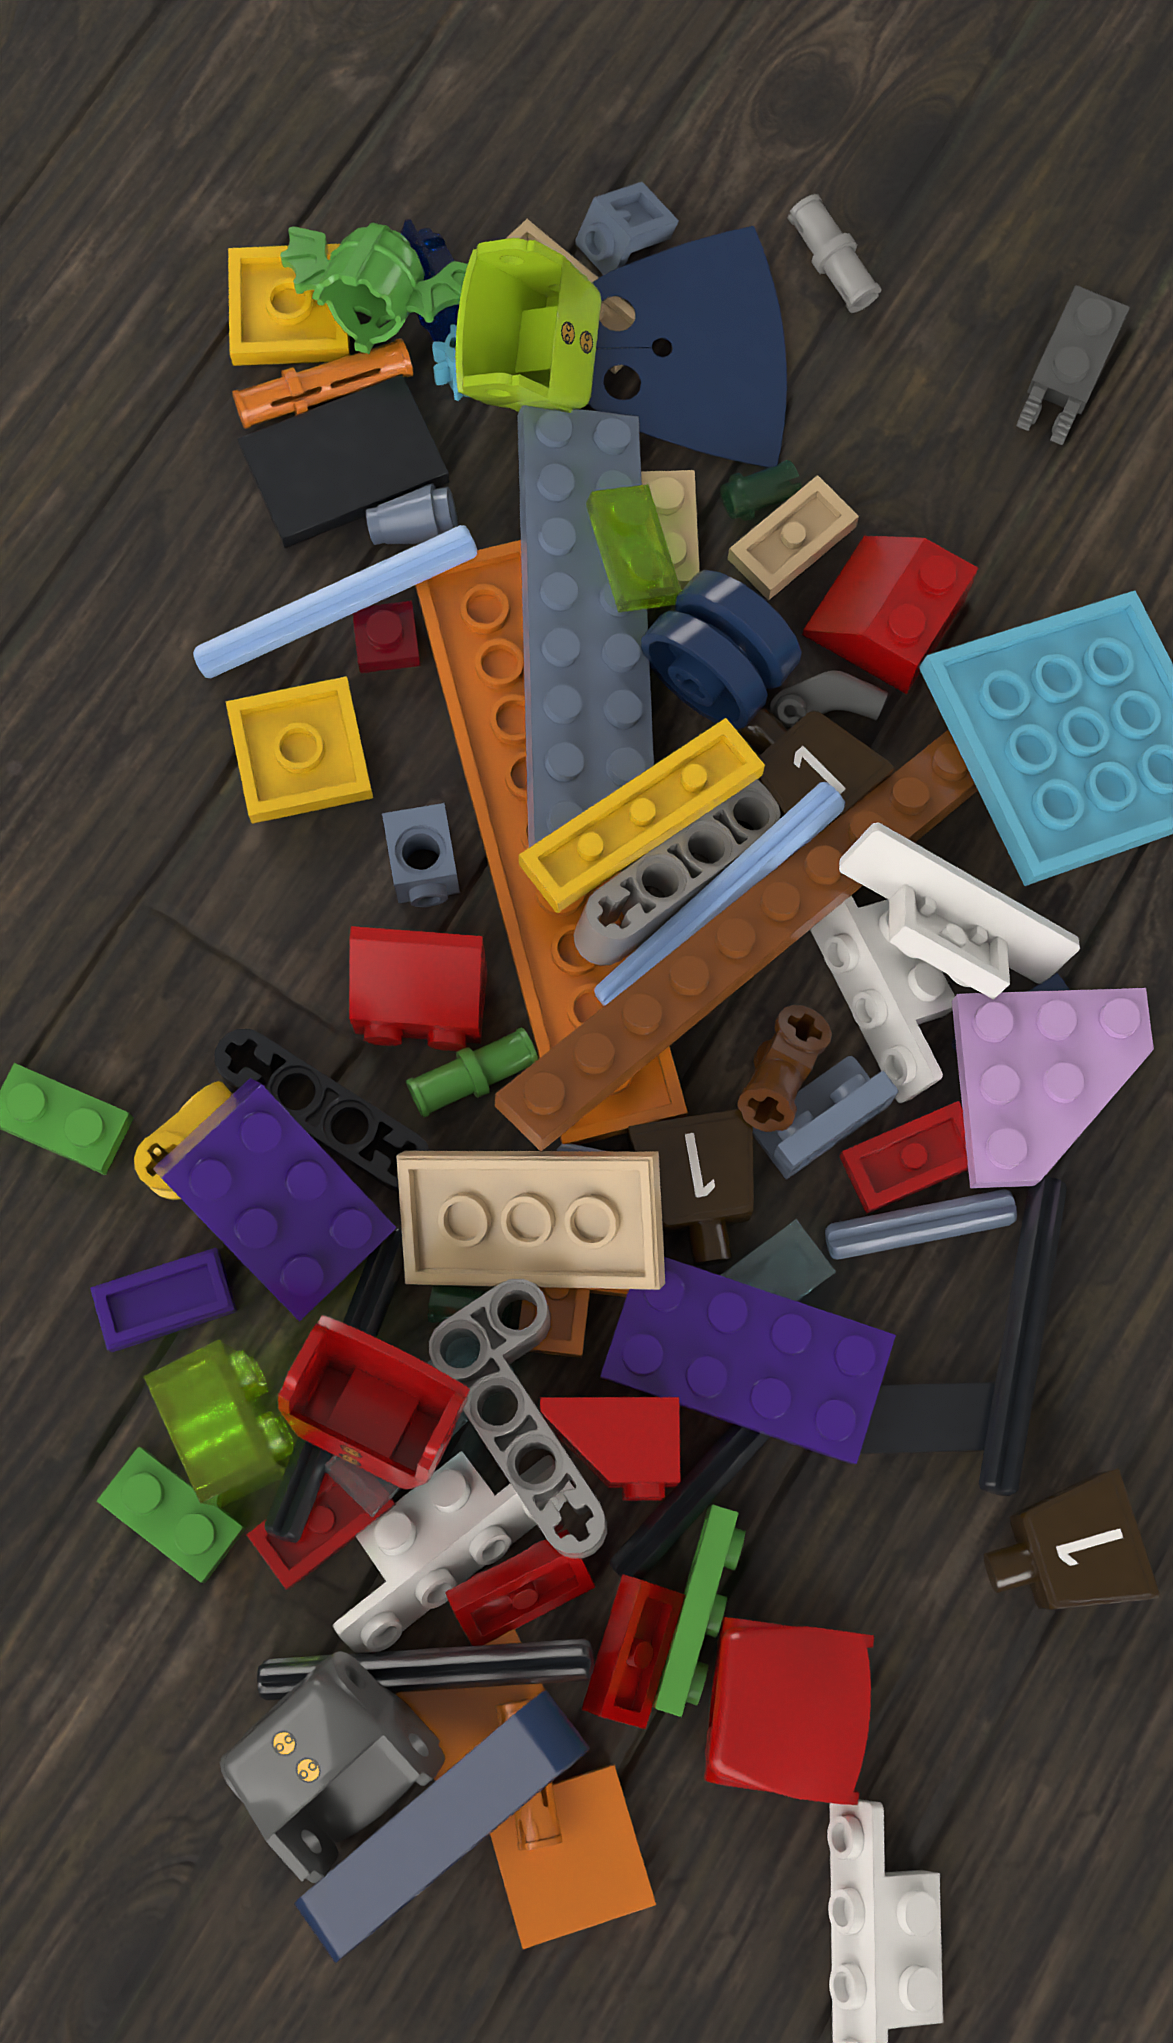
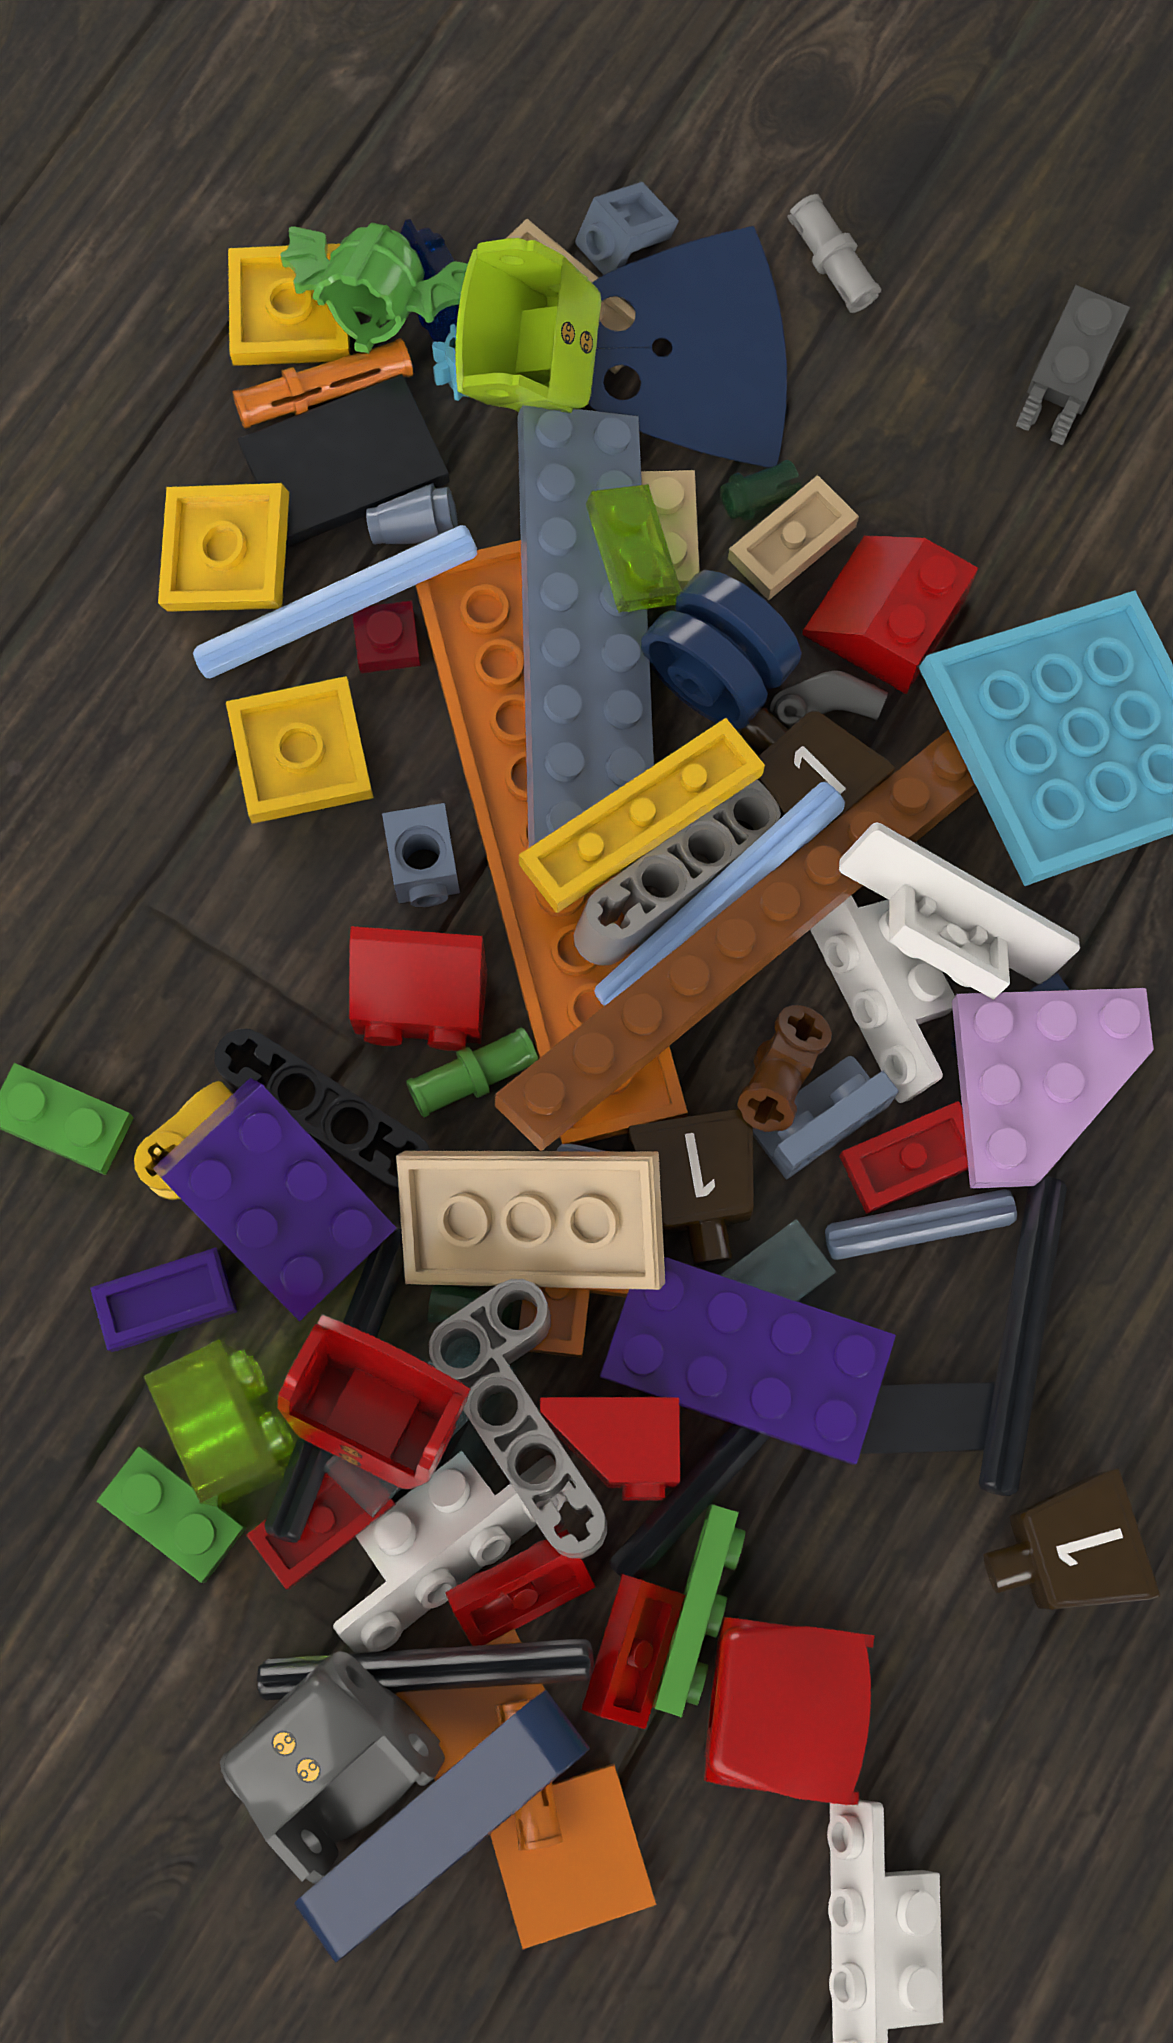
(224, 547): none -> yellow plate

